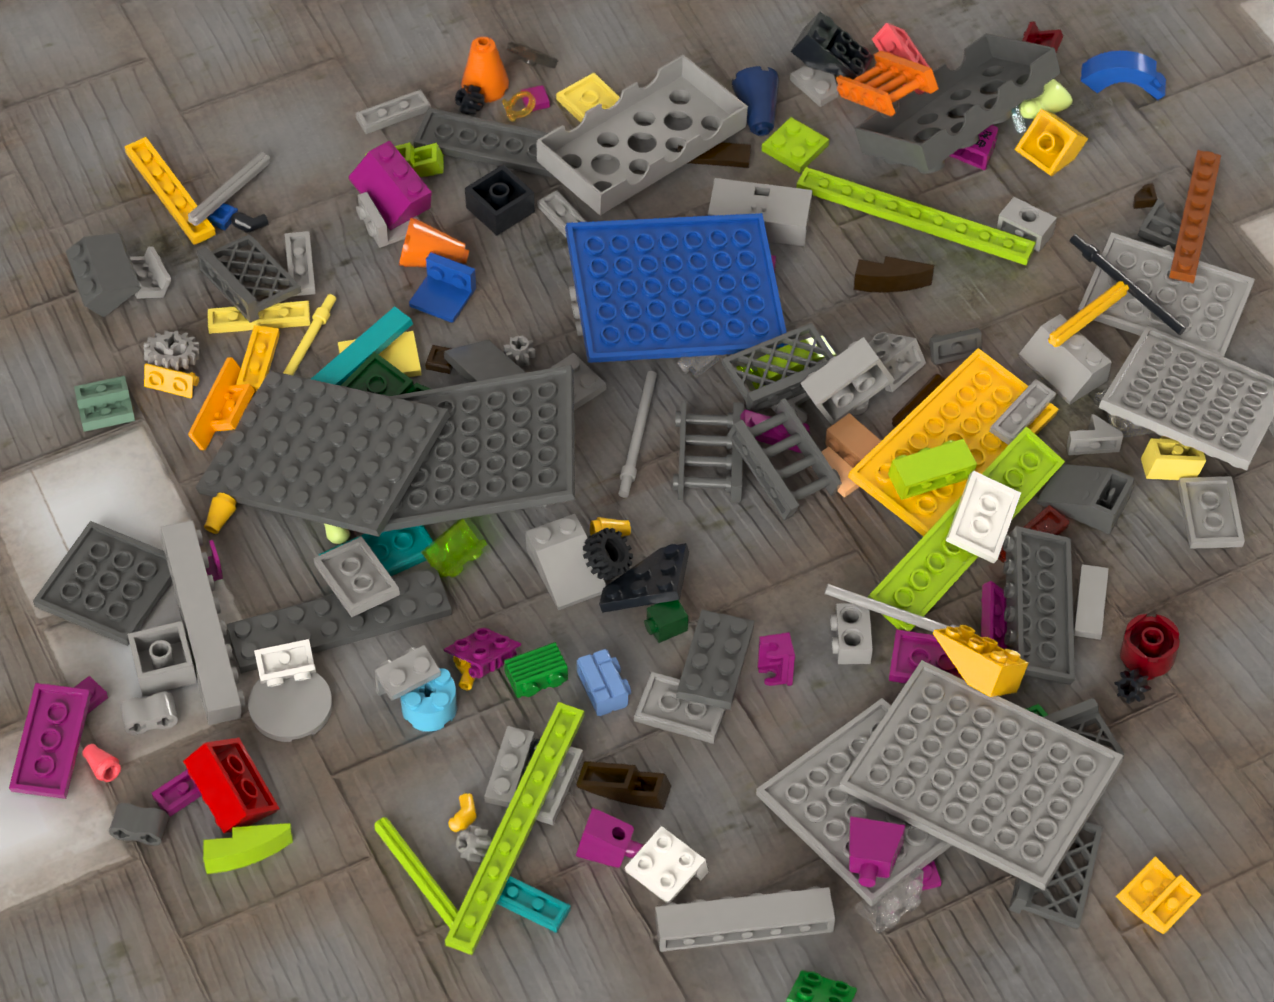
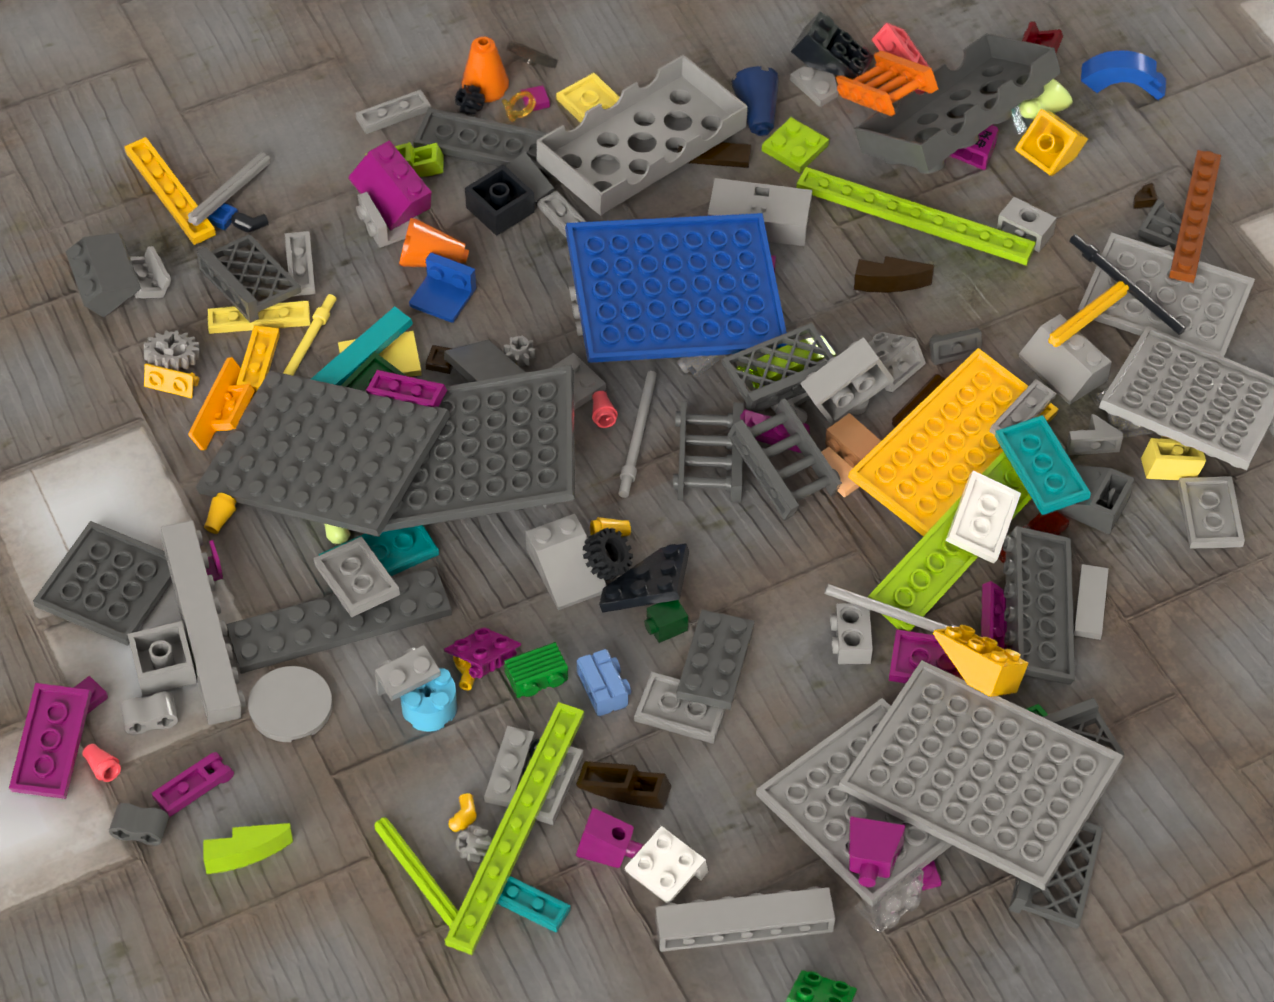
(104, 403): sand green slope -> none
(230, 784): red slope -> none
(285, 662): white bracket -> none
(407, 389): none -> magenta plate
(454, 549): clear neon green bracket -> none
(530, 175): none -> dark grey tile
(603, 410): none -> coral cone
(776, 656): magenta hinge -> none
(931, 468): lime brick -> none
(1042, 465): none -> teal tile
(1137, 681): black gear -> none
(1150, 645): dark red brick -> none
(1158, 895): yellow slope -> none

